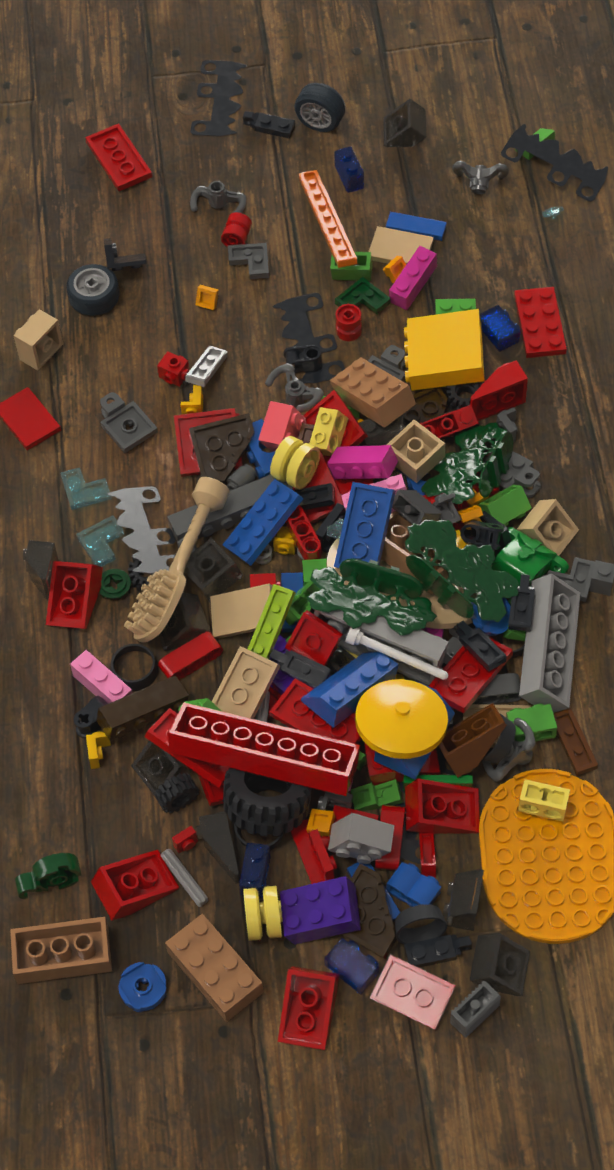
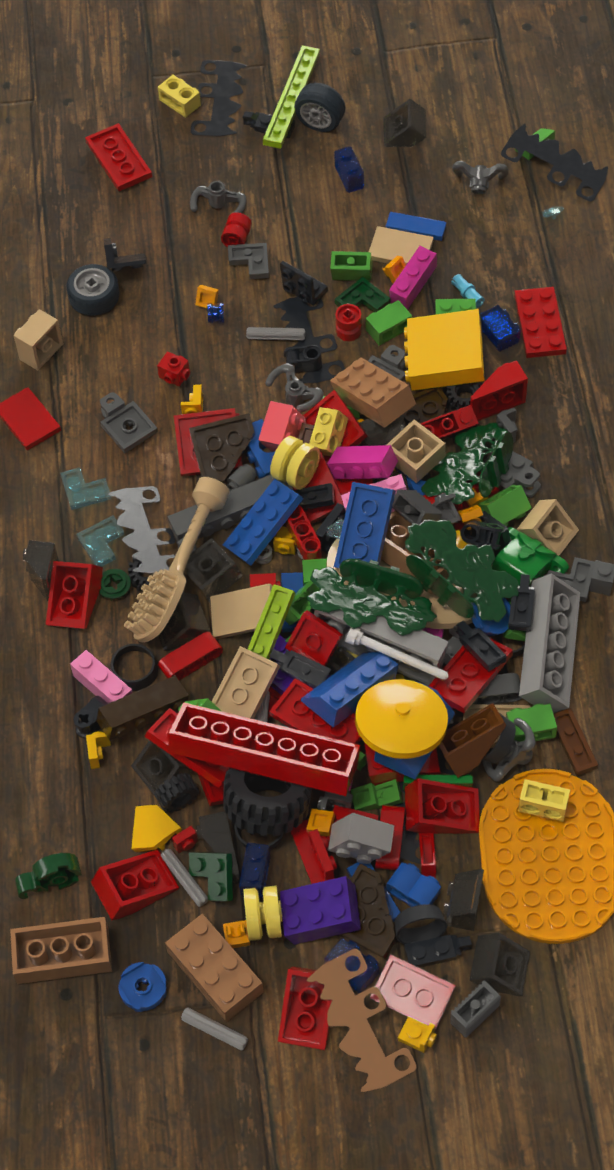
(152, 828): none -> yellow slope
(179, 95): none -> light yellow brick
(206, 366): light grey tile -> none
(214, 1028): none -> light grey axle
(215, 312): none -> clear blue wheel
(217, 869): none -> dark green plate
(236, 934): none -> light orange tile
(275, 333): none -> light grey axle
(285, 109): none -> lime plate
(301, 284): none -> black bracket
(327, 219): orange tile -> none
(350, 1011): none -> medium nougat piece
(387, 322): none -> bright green brick
(417, 1034): none -> yellow bracket
(467, 290): none -> medium azure pin

